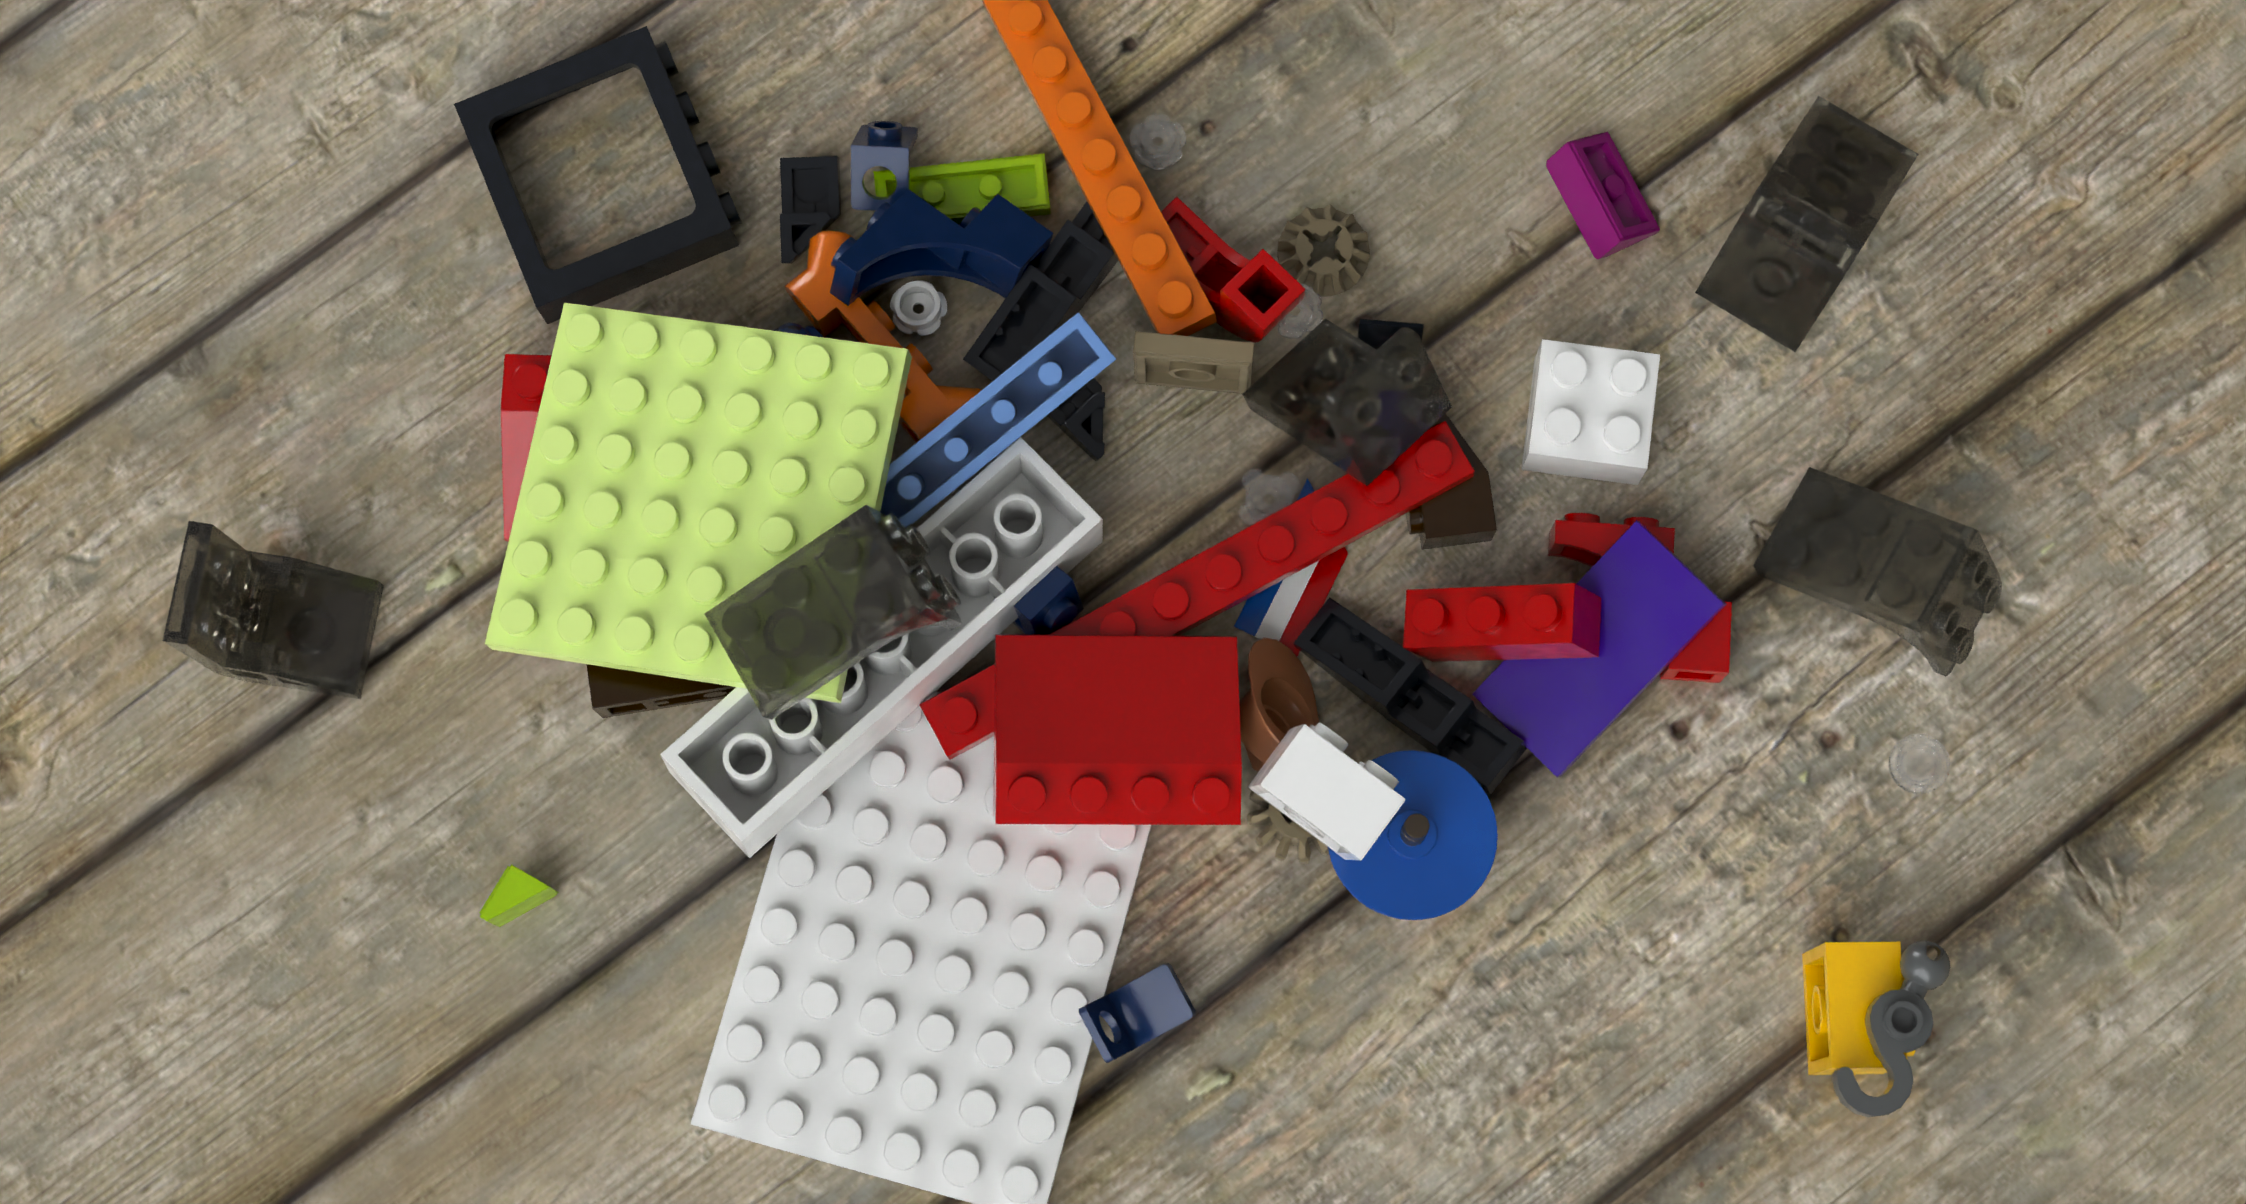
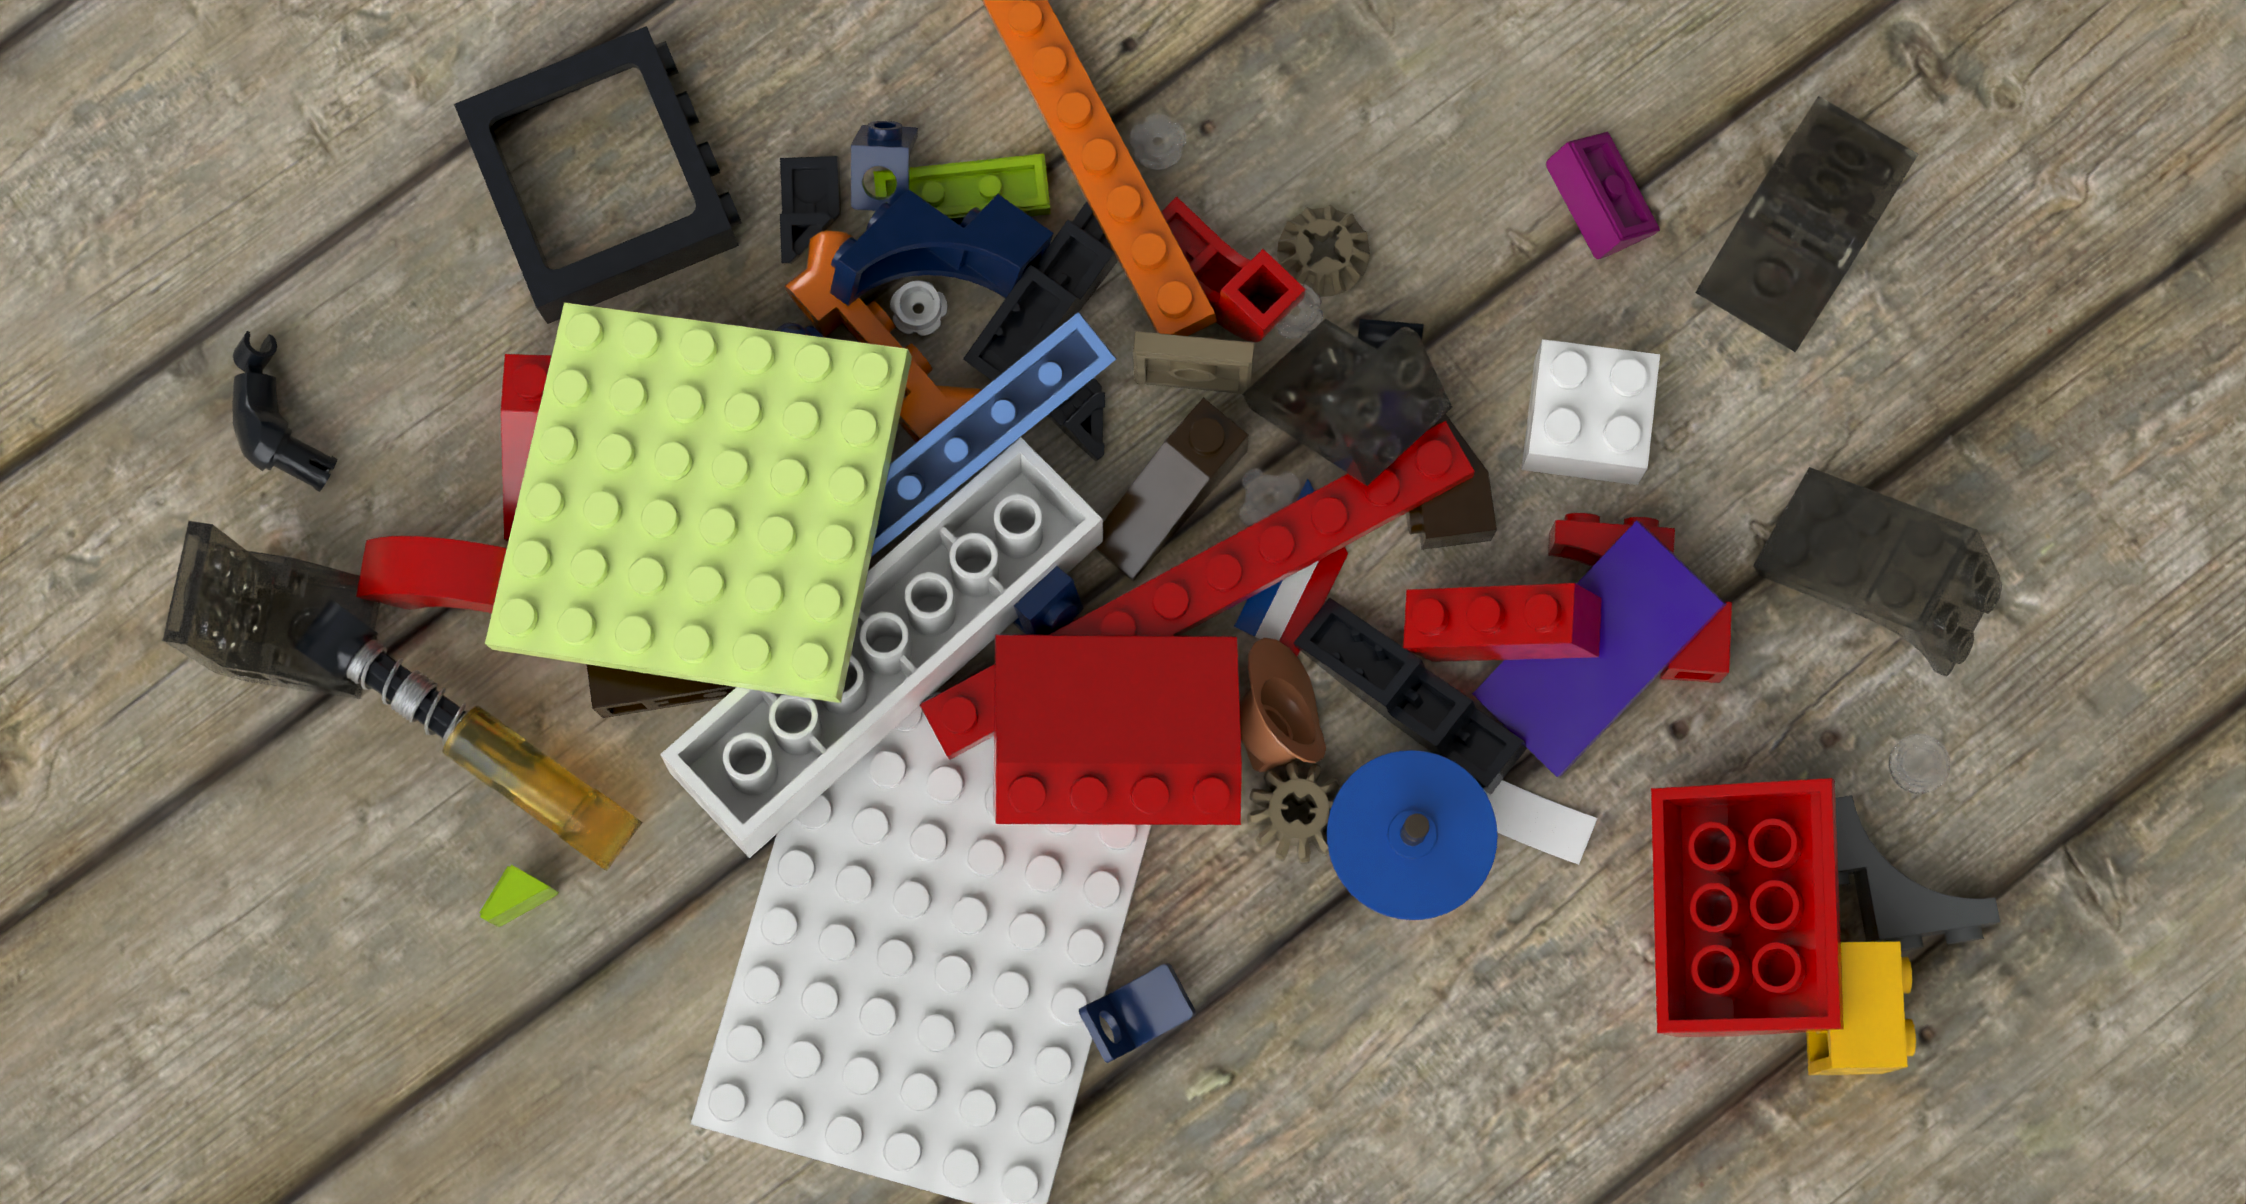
(261, 428): none -> black arm
(430, 573): none -> red arch
(473, 738): none -> piece
(831, 608): clear smoke bracket -> none
(1171, 487): none -> dark brown slope
(1328, 791): white brick -> none
(1541, 822): none -> white sticker
(1746, 909): none -> red slope
(1895, 905): none -> dark grey arch
(1895, 1026): dark grey piece -> none

